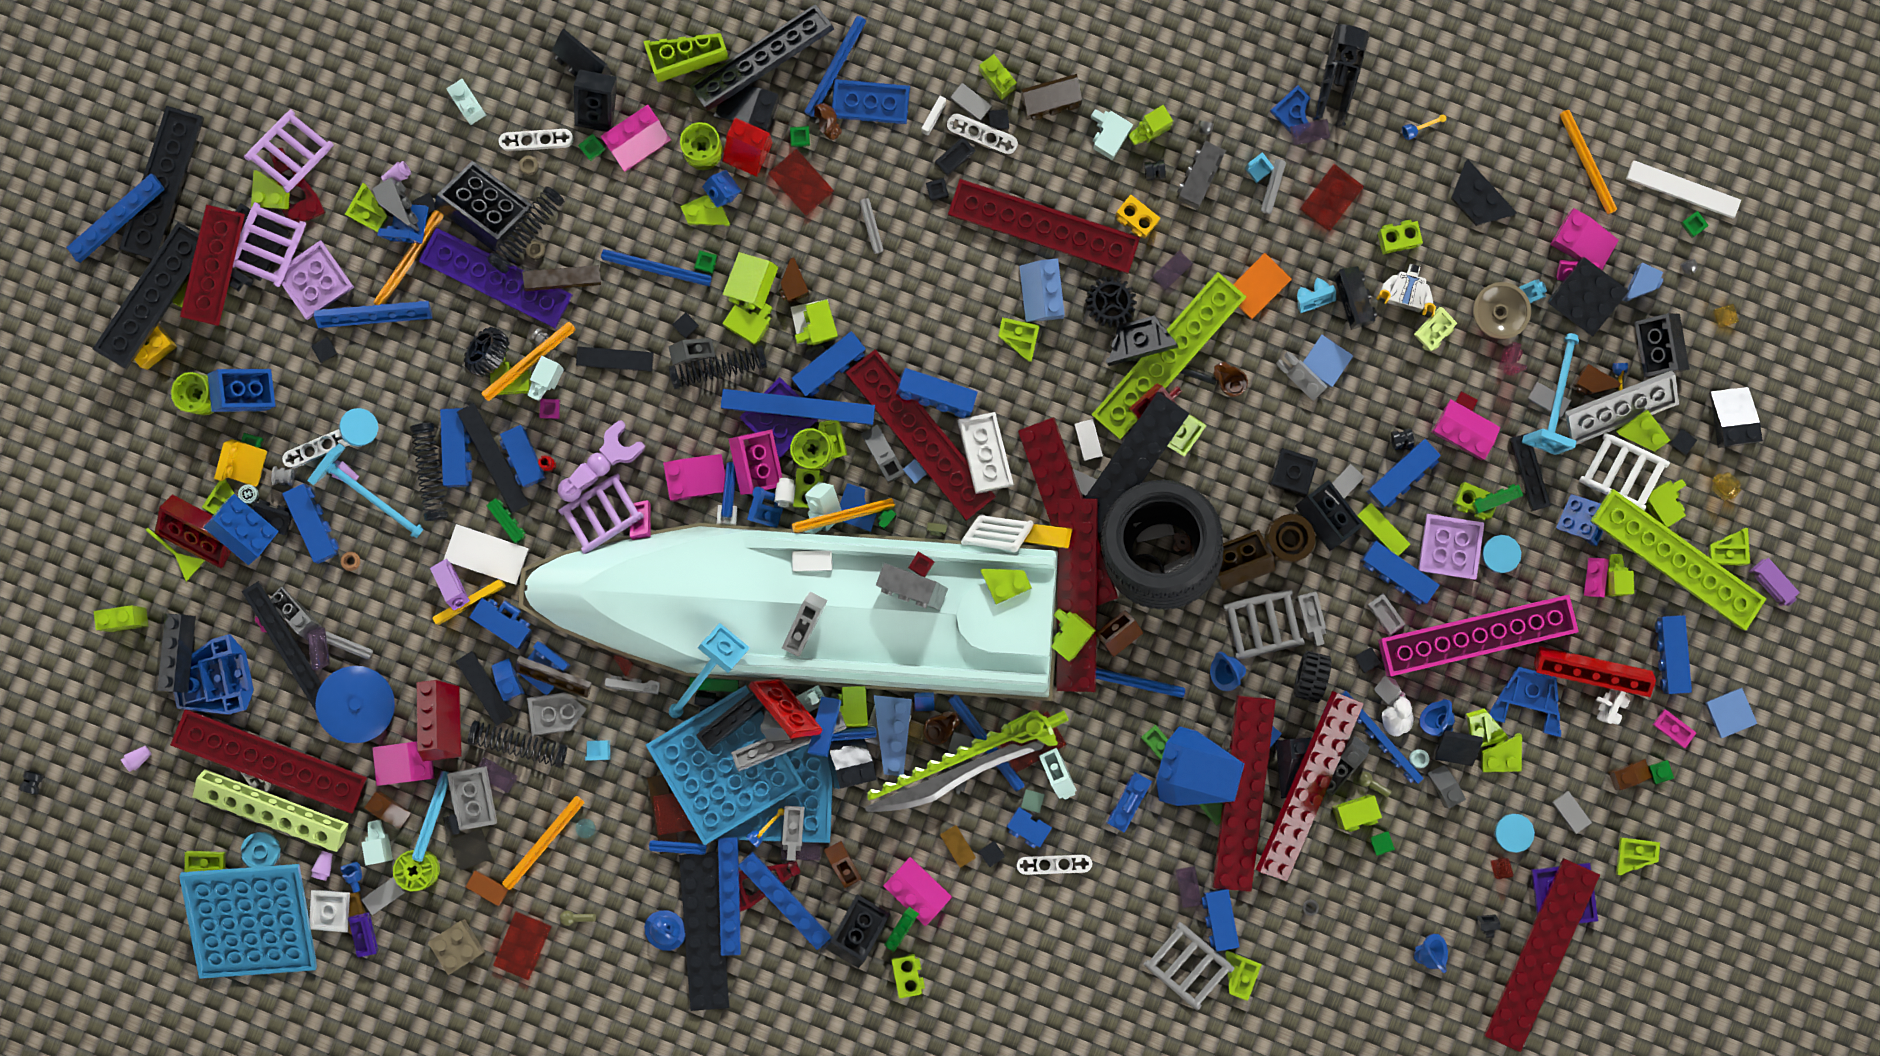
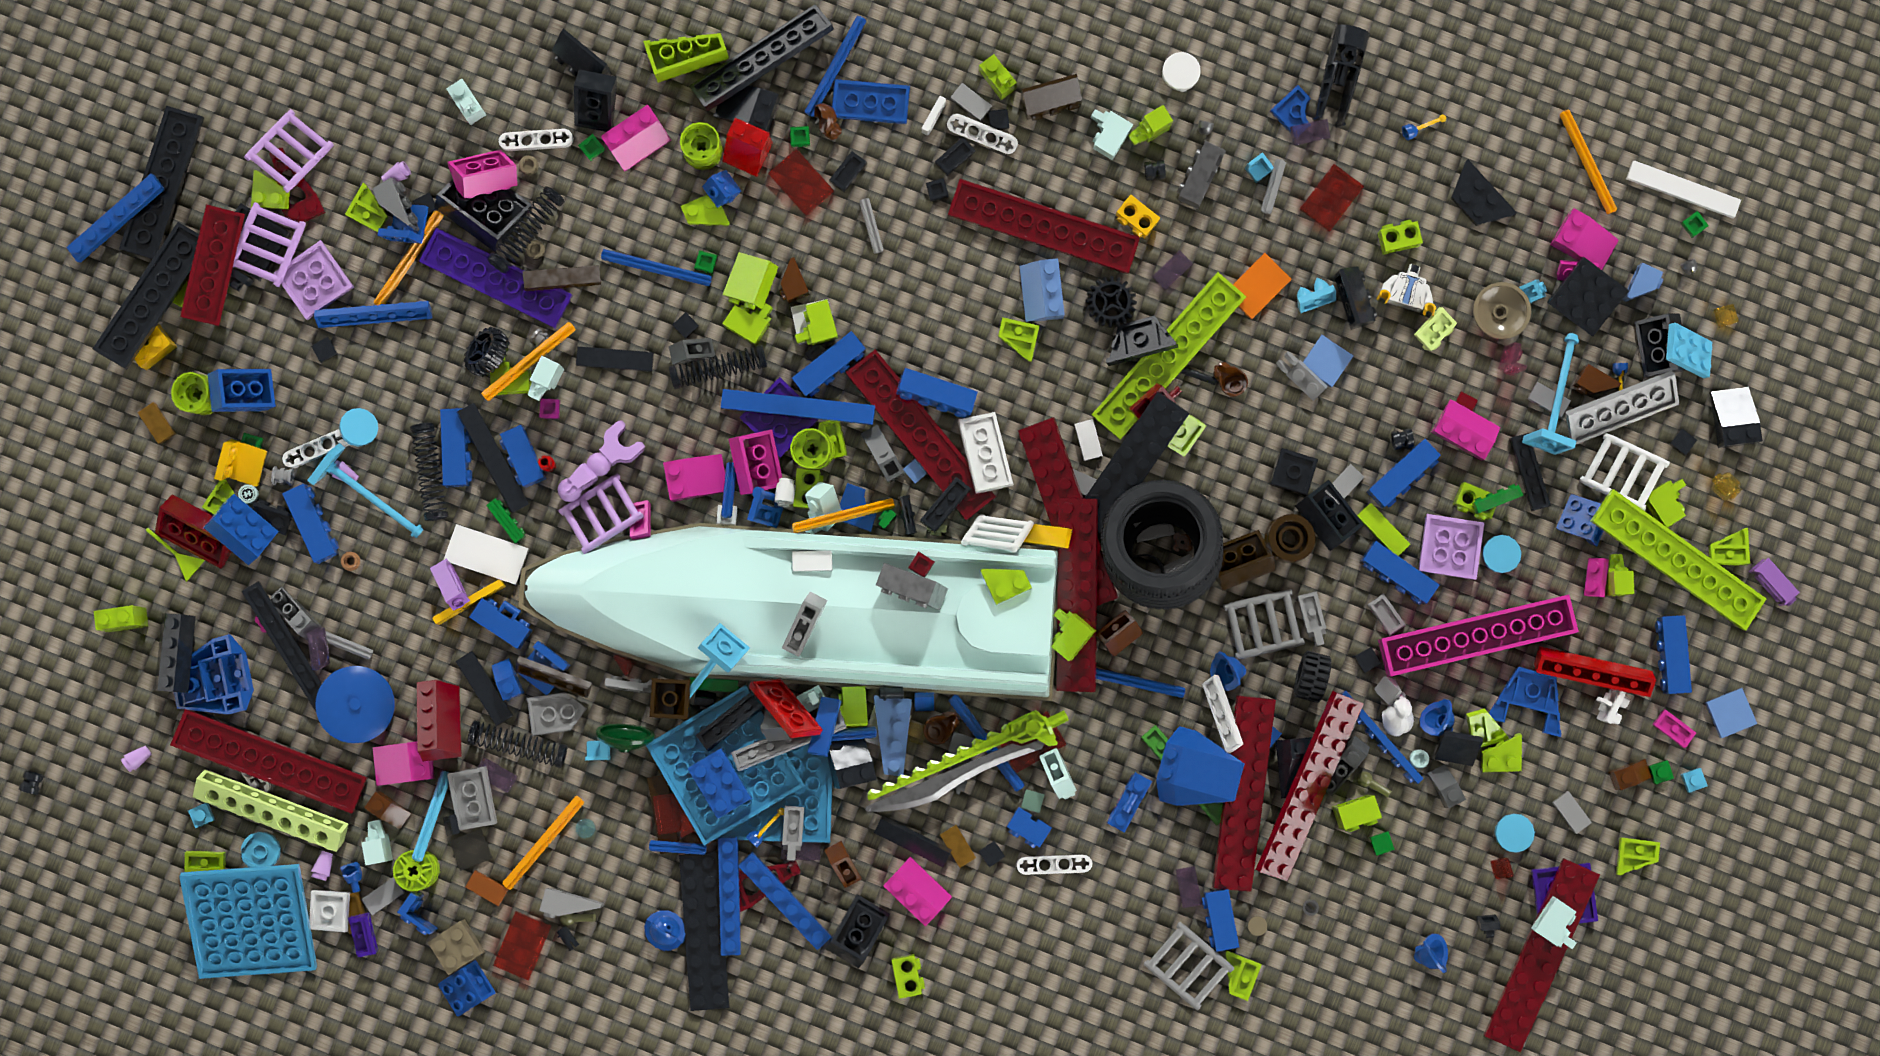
(156, 423): none -> pearl gold tile
(201, 815): none -> medium azure plate
(408, 915): none -> blue bracket
(466, 988): none -> blue bracket
(483, 173): none -> dark pink slope
(562, 903): none -> light grey slope
(566, 936): none -> black pin
(625, 736): none -> dark green dish
(670, 698): none -> dark brown slope
(686, 827): none -> clear red slope
(720, 783): none -> blue brick
(848, 171): none -> black tile
(890, 692): none -> black pin
(901, 929): green piece -> none
(905, 502): none -> black pin
(912, 841): none -> black tile
(945, 505): none -> black tile
(1181, 71): none -> white tile
(1222, 714): none -> white tile
(1257, 925): none -> dark tan tile
(1553, 923): none -> light aqua hinge
(1645, 431): lime wing -> none
(1689, 350): none -> medium azure plate
(1694, 780): none -> medium azure plate

